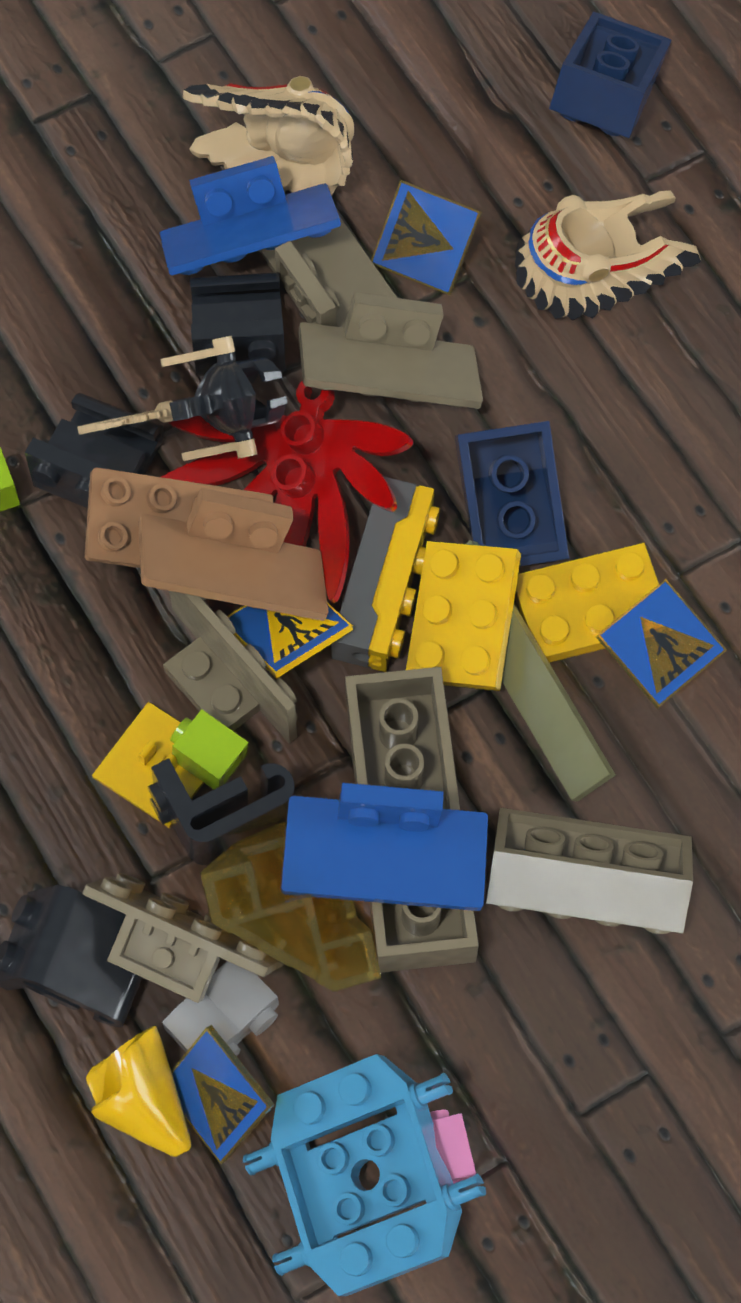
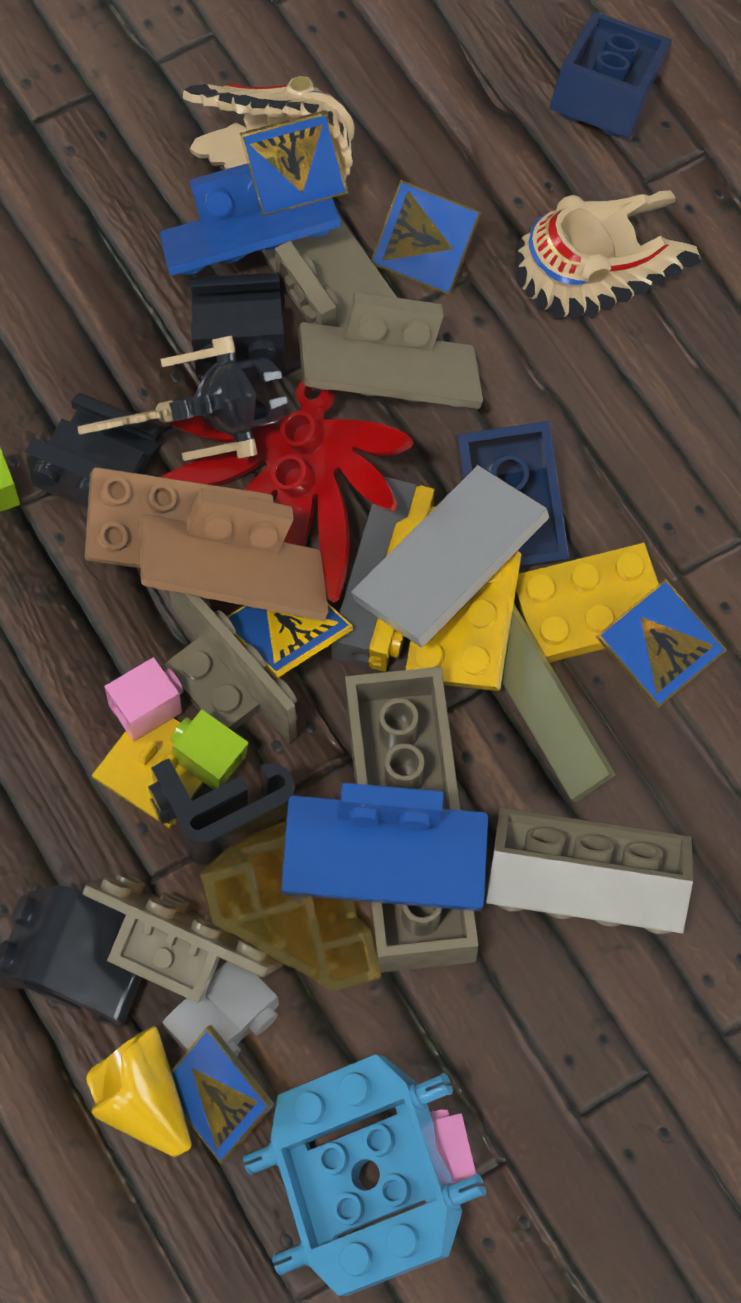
(145, 698): none -> bright pink brick
(294, 162): none -> piece
(449, 555): none -> light grey tile

